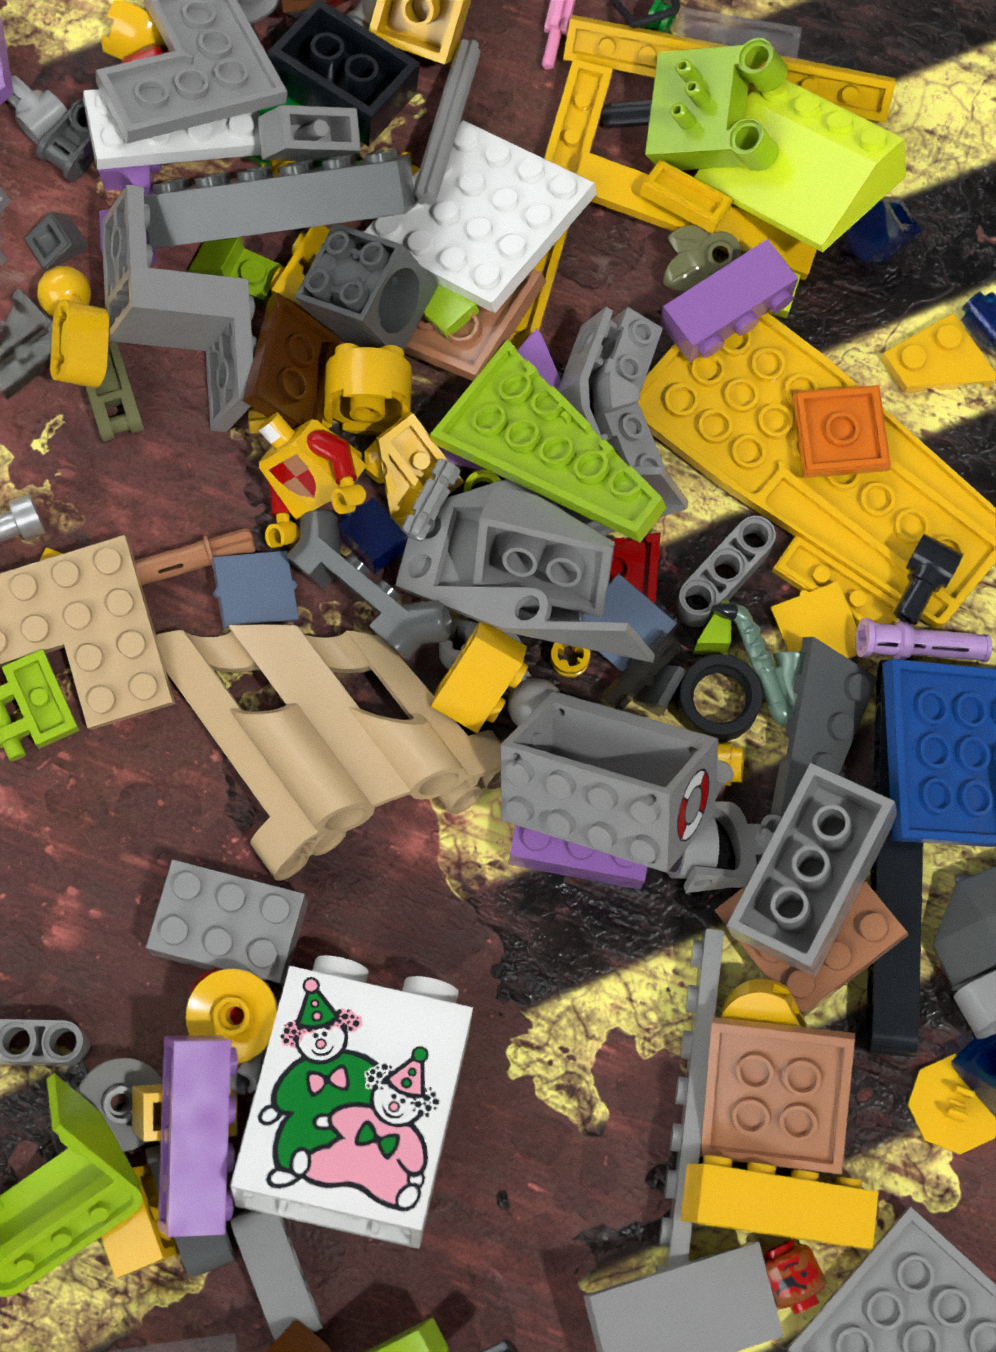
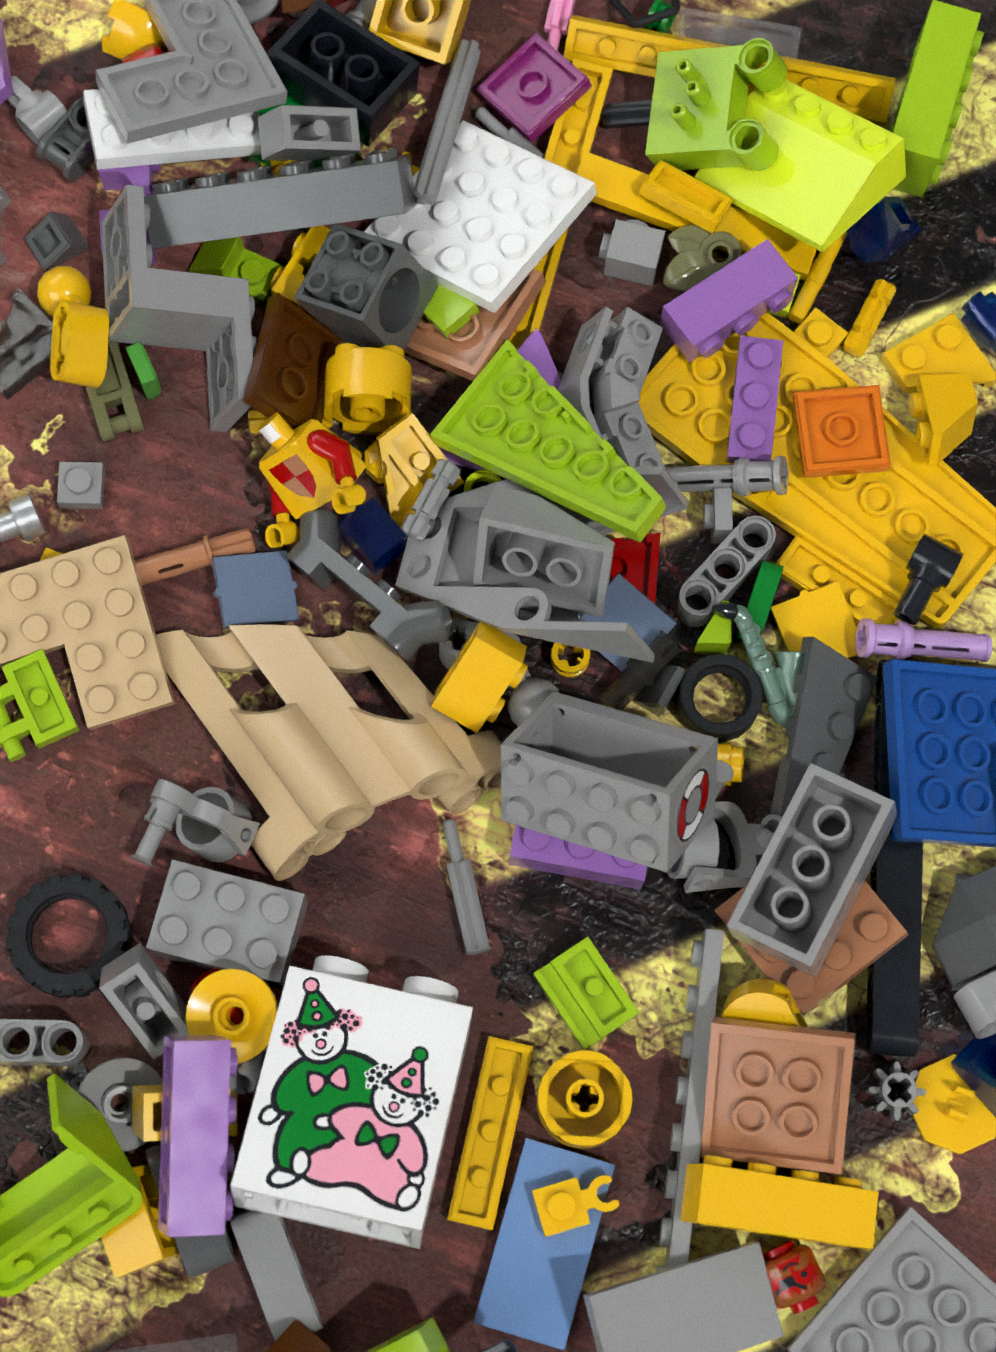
(28, 912): none -> black tyre
(81, 485): none -> light grey plate
(144, 370): none -> bright green tile
(144, 999): none -> light grey brick
(204, 821): none -> light grey piece
(465, 894): none -> light grey axle
(490, 1133): none -> yellow tile
(512, 135): none -> light grey axle
(534, 87): none -> magenta tile
(535, 1277): none -> medium blue tile
(566, 1205): none -> yellow plate
(586, 993): none -> lime plate
(604, 1082): none -> yellow brick
(632, 251): none -> light grey brick
(718, 514): none -> light grey plate
(742, 476): none -> light grey pin
(754, 399): none -> medium lavender plate
(763, 592): none -> green beam
(815, 281): none -> yellow piece
(822, 333): none -> yellow plate
(869, 318): none -> yellow axle
(908, 1092): none -> light grey gear
(934, 92): none -> lime brick
(944, 413): none -> yellow slope

